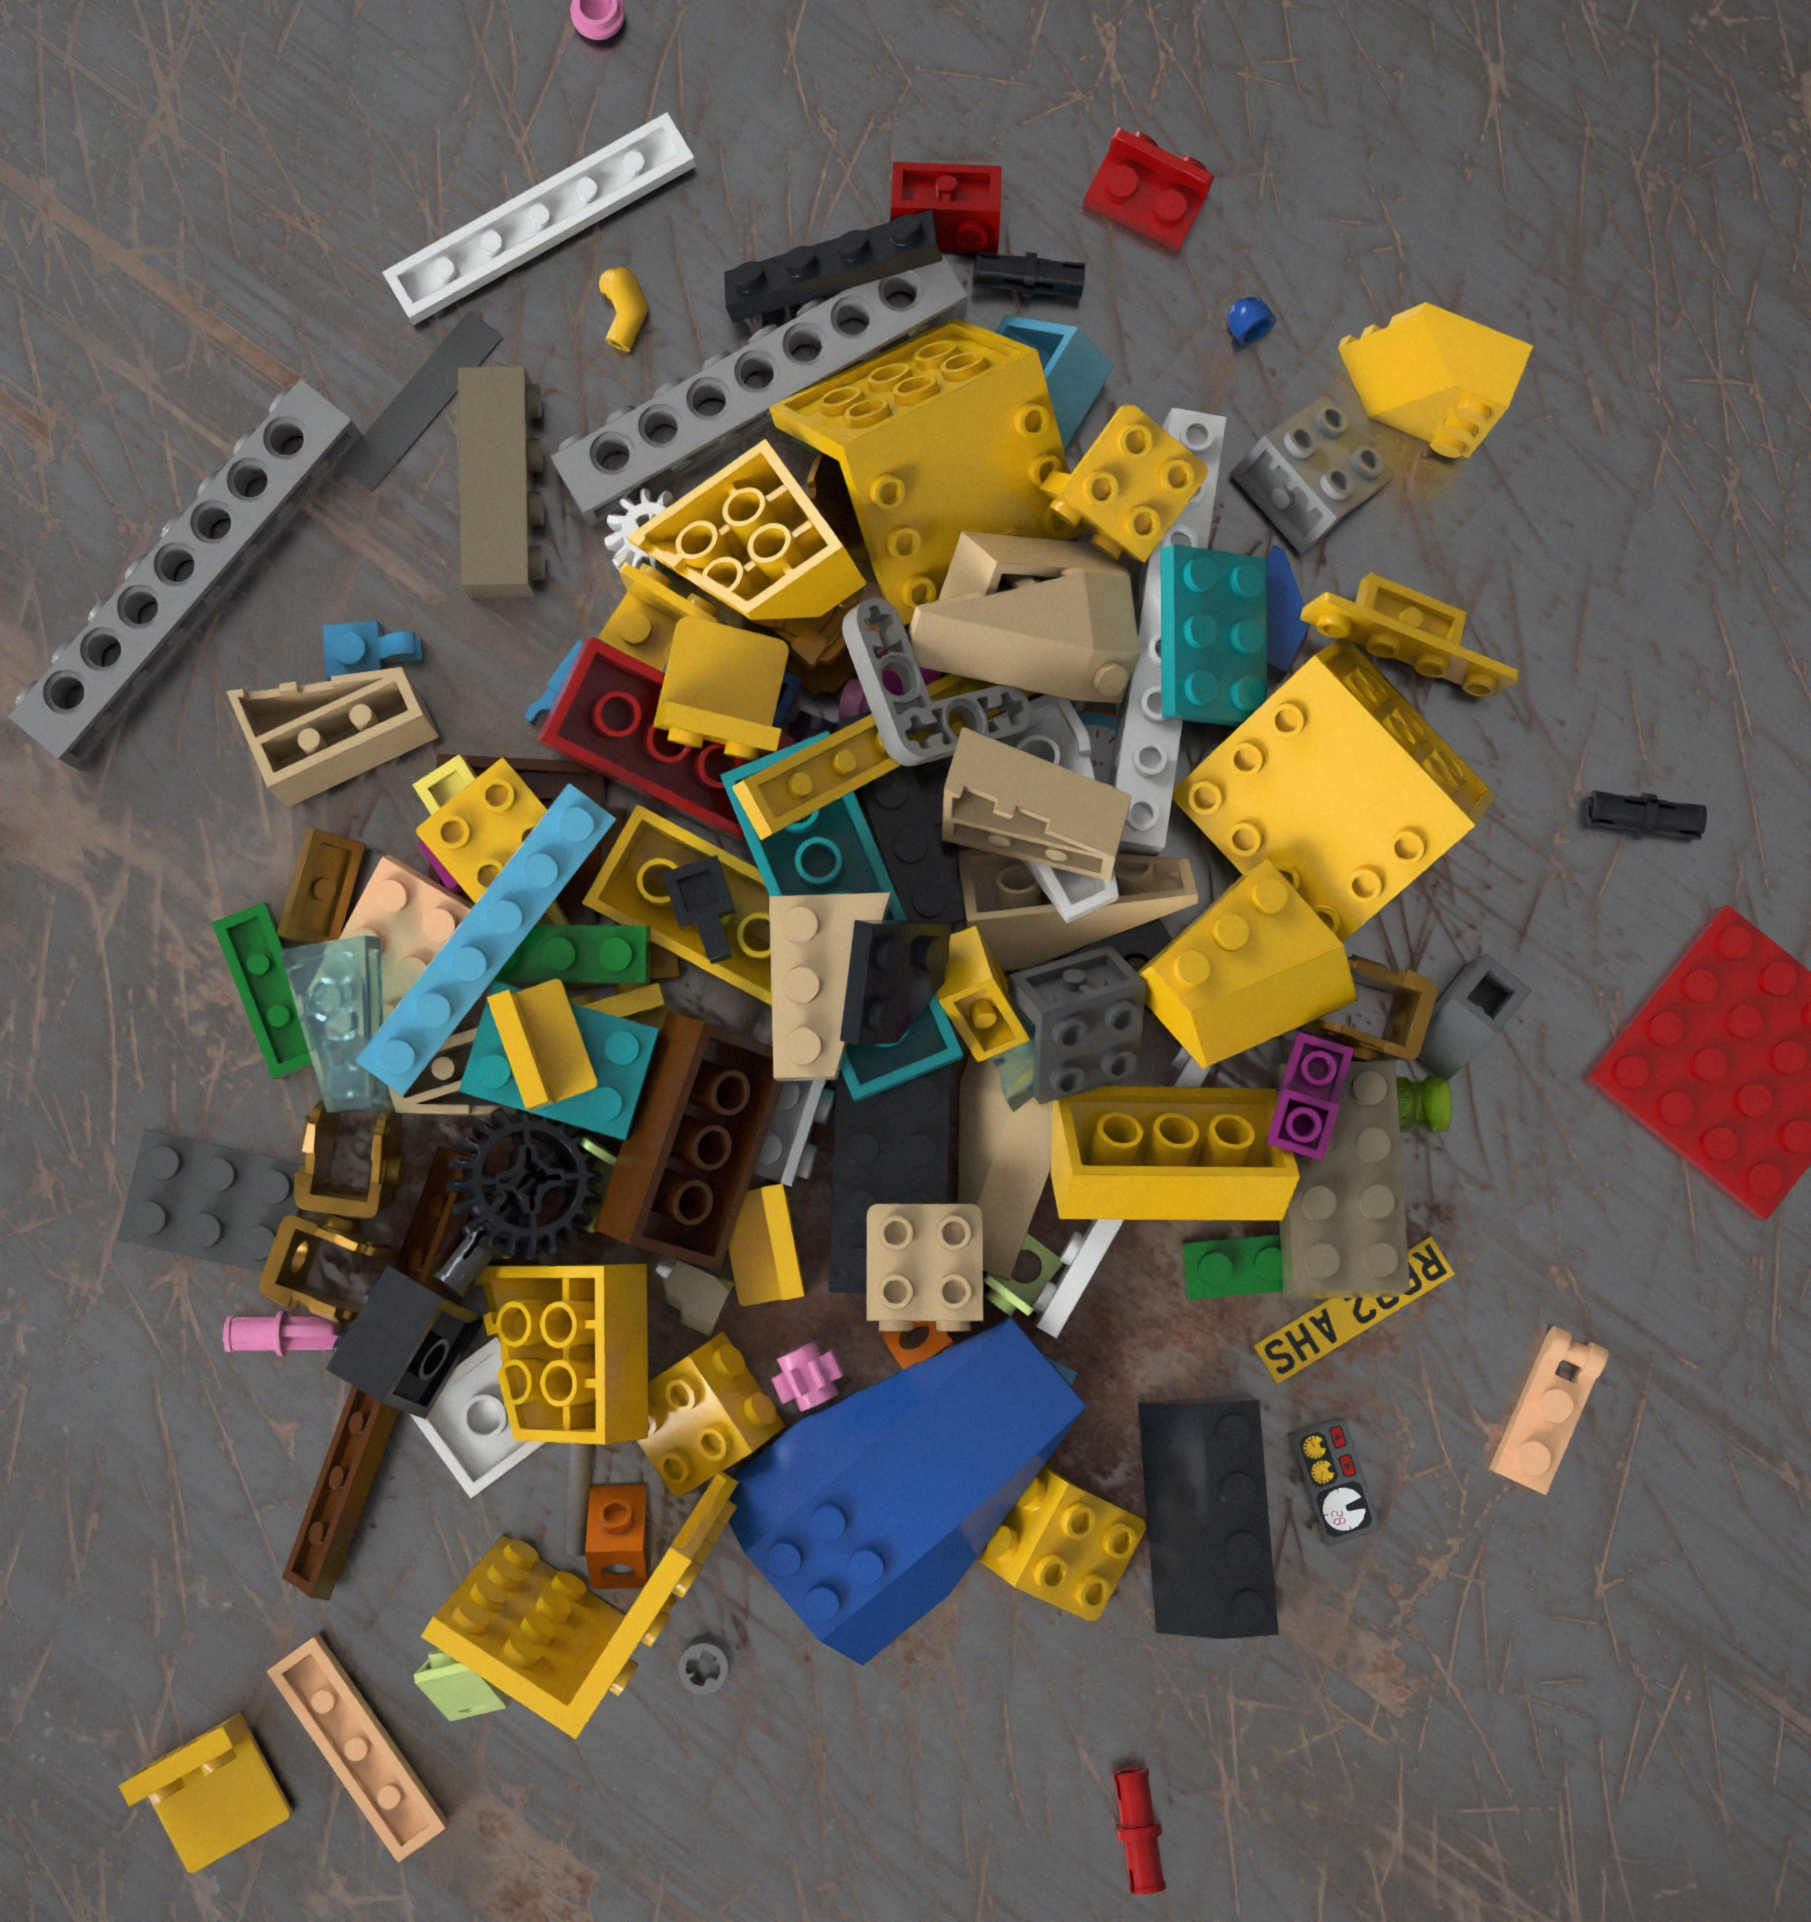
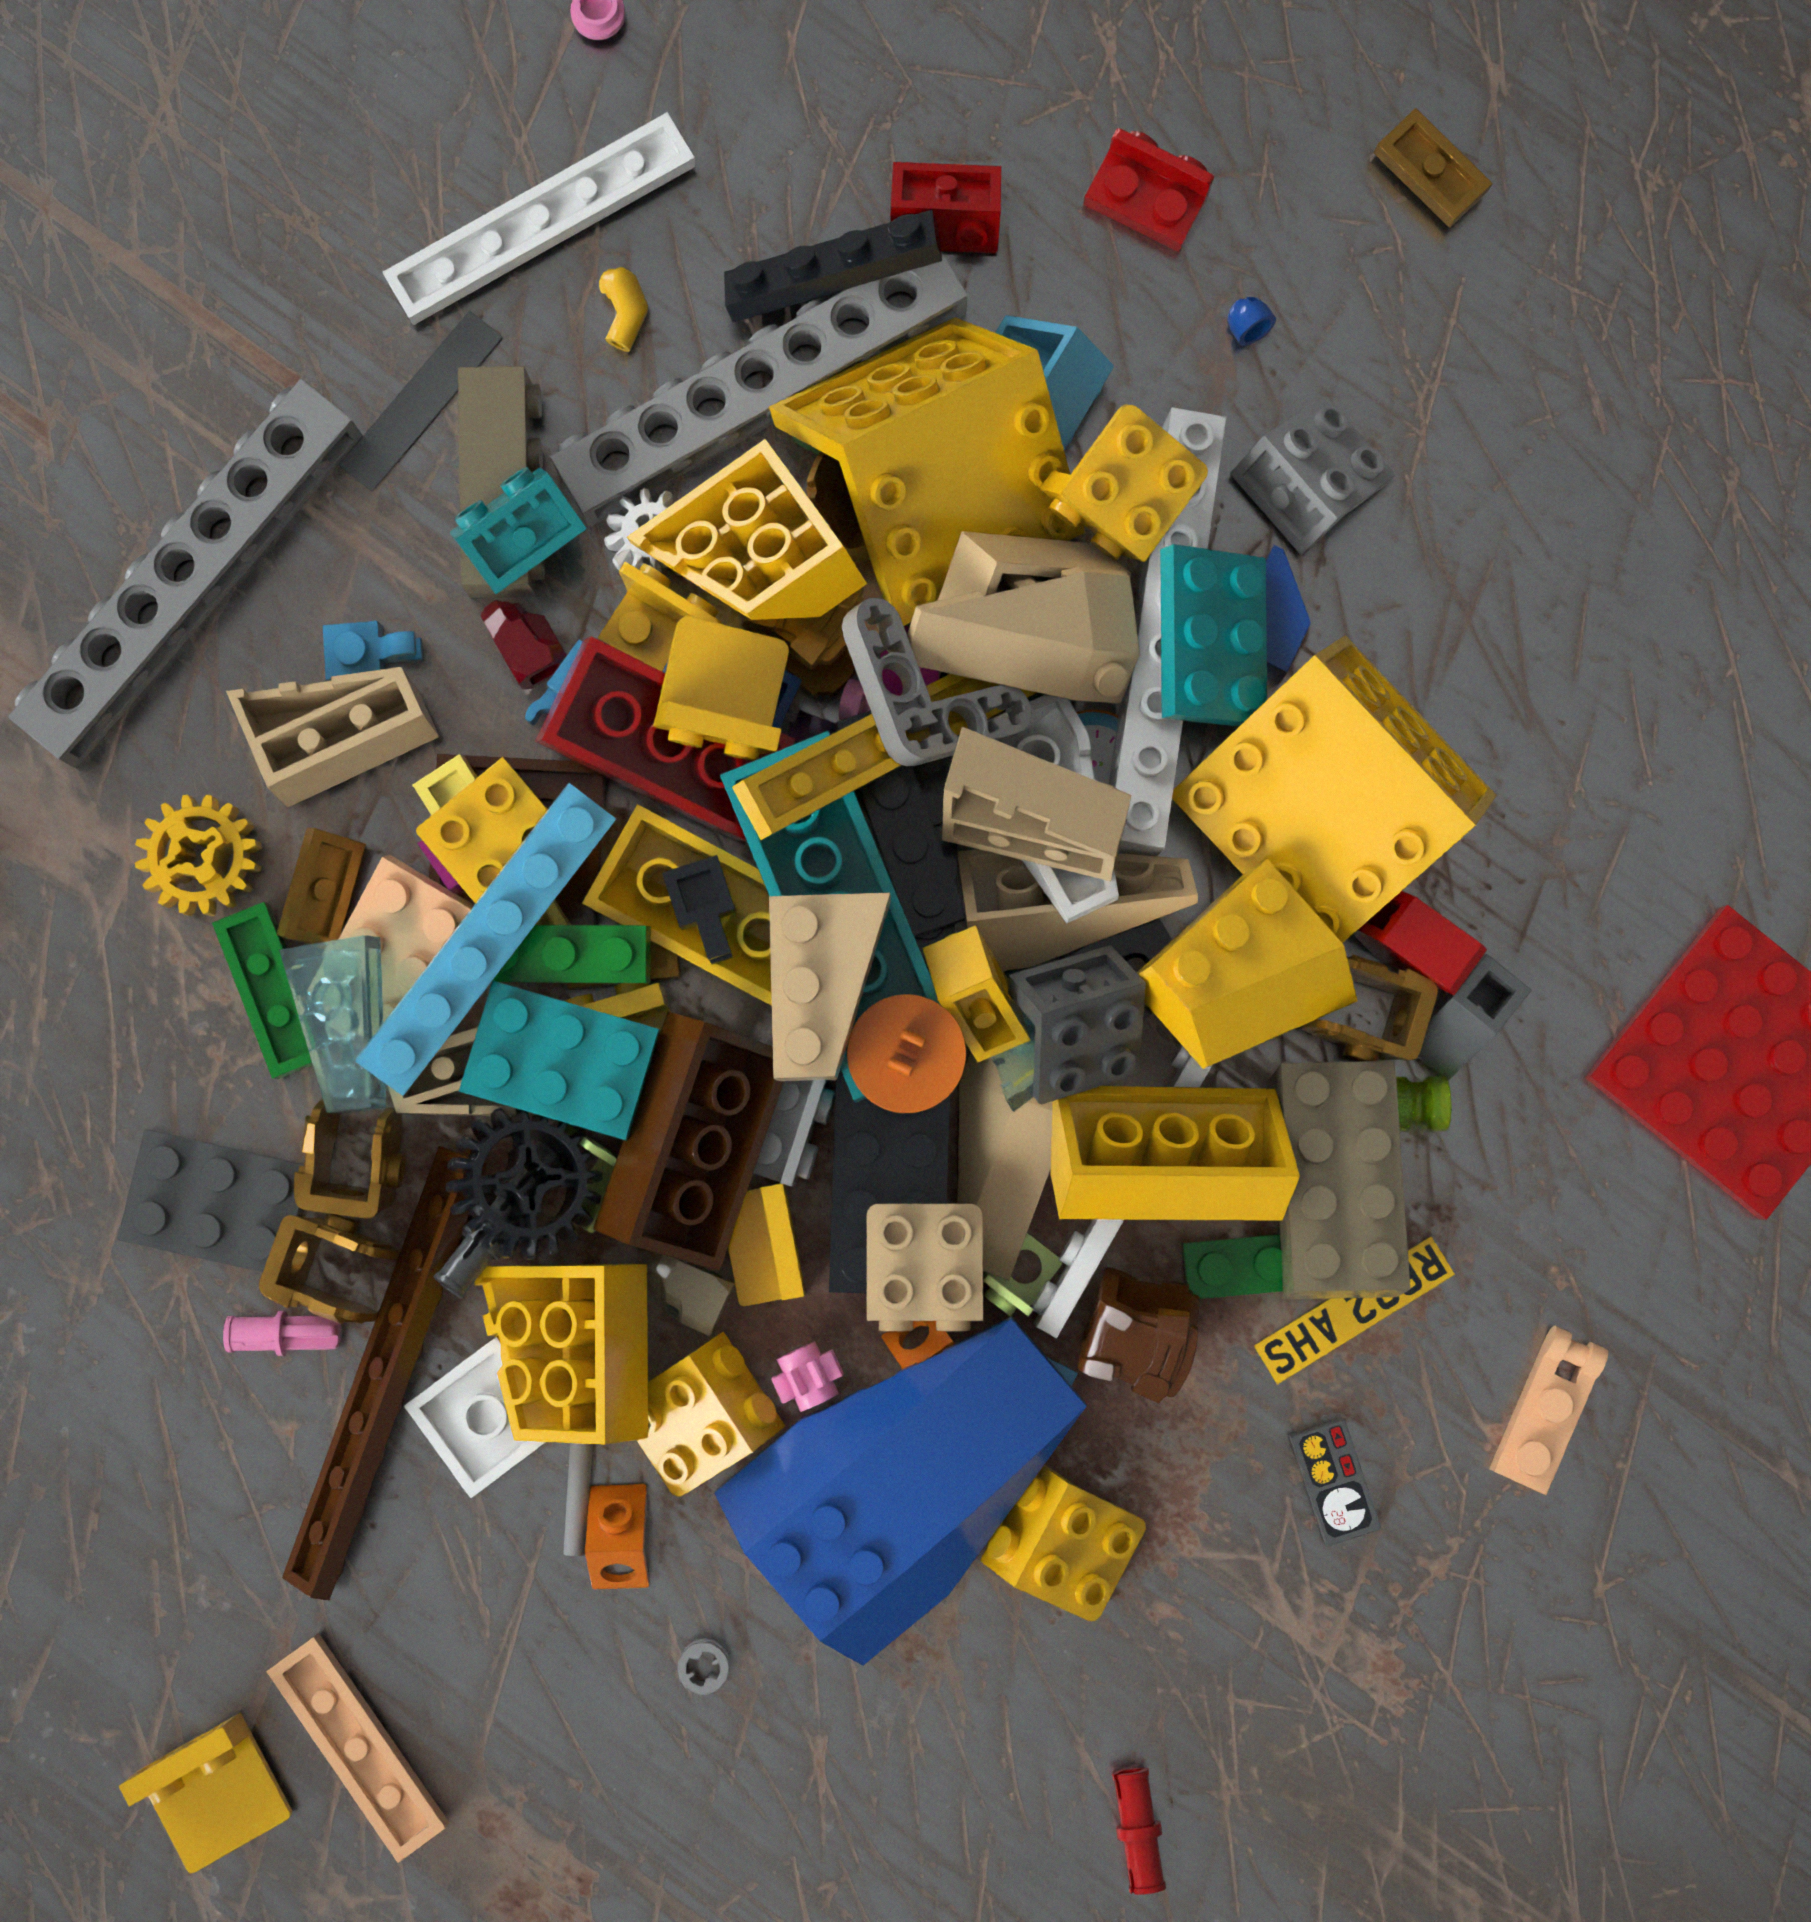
(177, 865): none -> yellow gear
(403, 1343): black slope -> none
(458, 1689): yellowish green slope -> none
(516, 527): none -> teal bracket
(524, 642): none -> dark red rock
(543, 1044): yellow panel -> none
(552, 1638): yellow bracket -> none
(892, 977): black plate -> none
(906, 1053): none -> orange piece
(1028, 274): black pin -> none
(1141, 1334): none -> reddish brown piece
(1208, 1517): black slope -> none
(1309, 1096): magenta slope -> none
(1412, 629): yellow bracket -> none
(1422, 940): none -> red slope
(1432, 167): none -> pearl gold plate
(1436, 376): yellow wedge -> none
(1646, 815): black pin -> none

